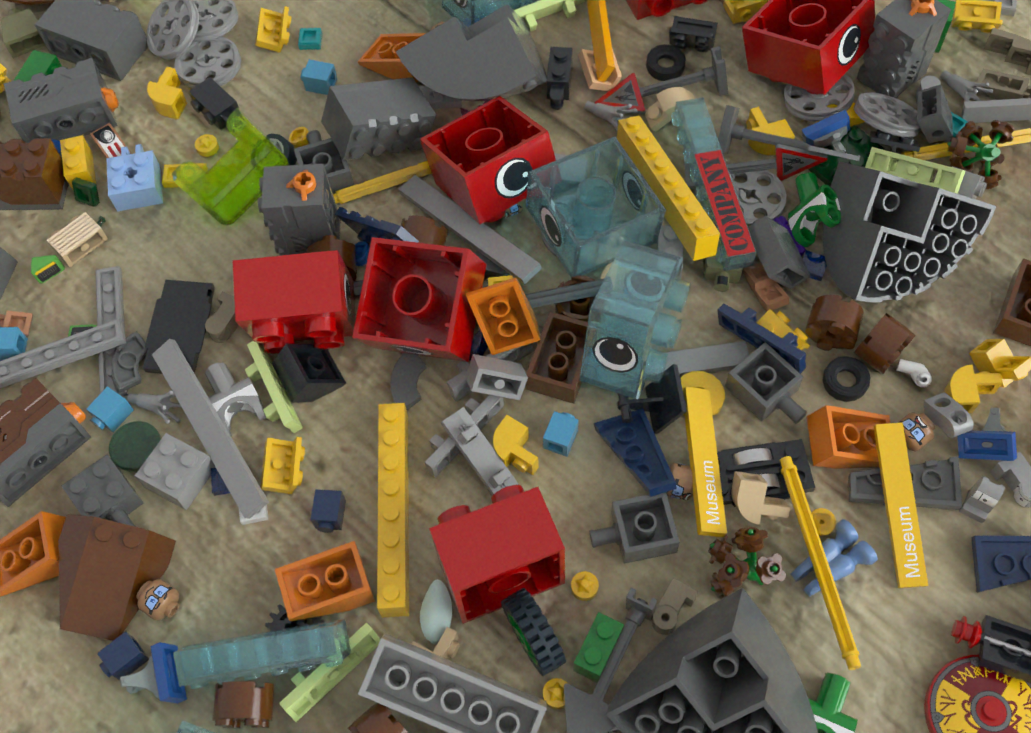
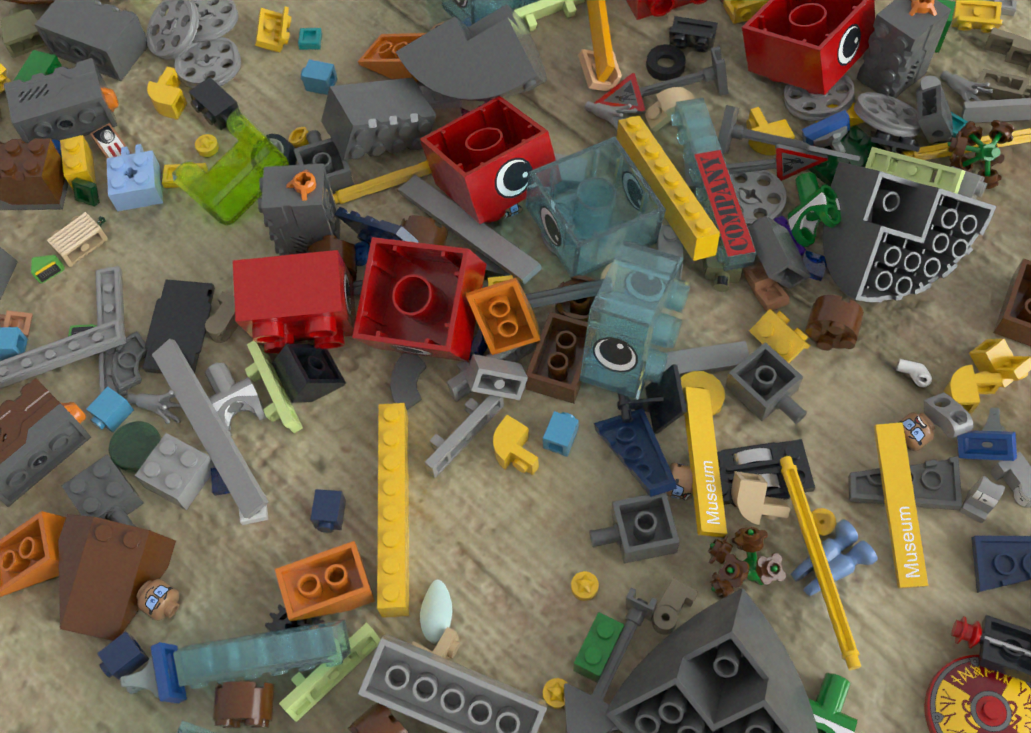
(282, 465): yellow bracket -> none
(478, 451): light grey hinge -> none
(498, 550): red brick -> none
(533, 631): black wheel -> none
(559, 76): black brick -> none
(746, 328): dark blue hinge -> none
(844, 437): orange slope -> none
(853, 366): black tyre -> none
(884, 343): reddish brown brick -> none

